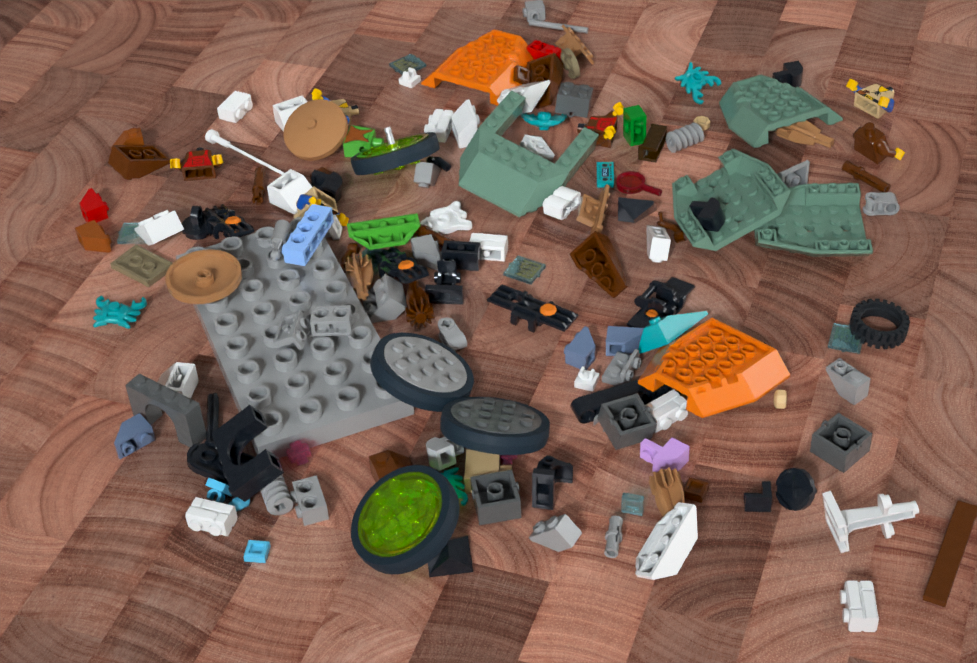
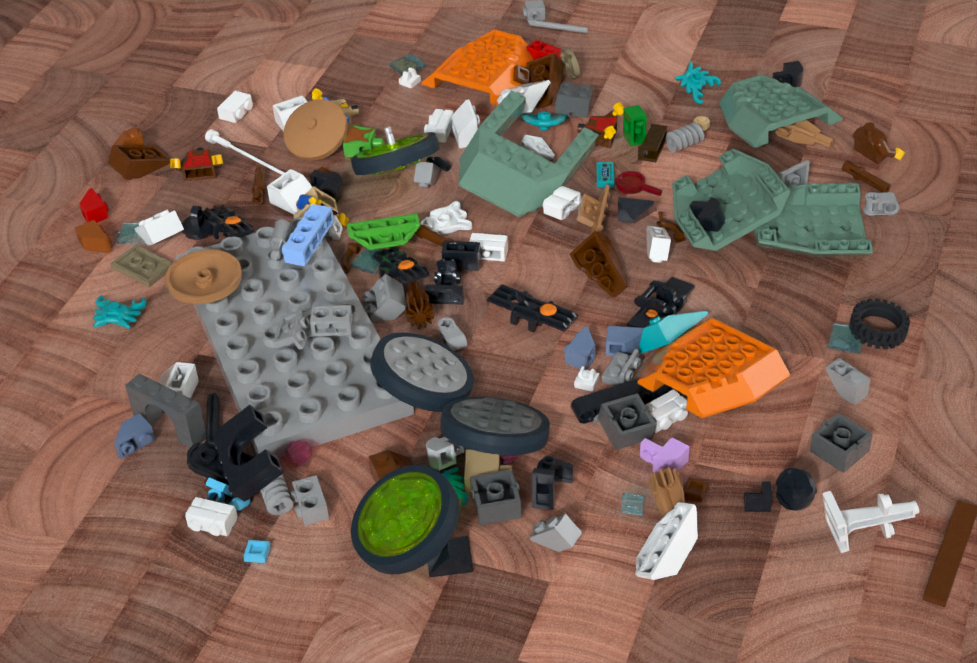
(359, 274): medium nougat piece -> none
(426, 251): light grey slope -> none
(524, 270): clear light blue piece -> none
(573, 43): medium nougat bracket -> none
(613, 536): light grey pin -> none
(779, 399): tan tile -> none
(860, 606): white brick -> none
(872, 99): torso -> none

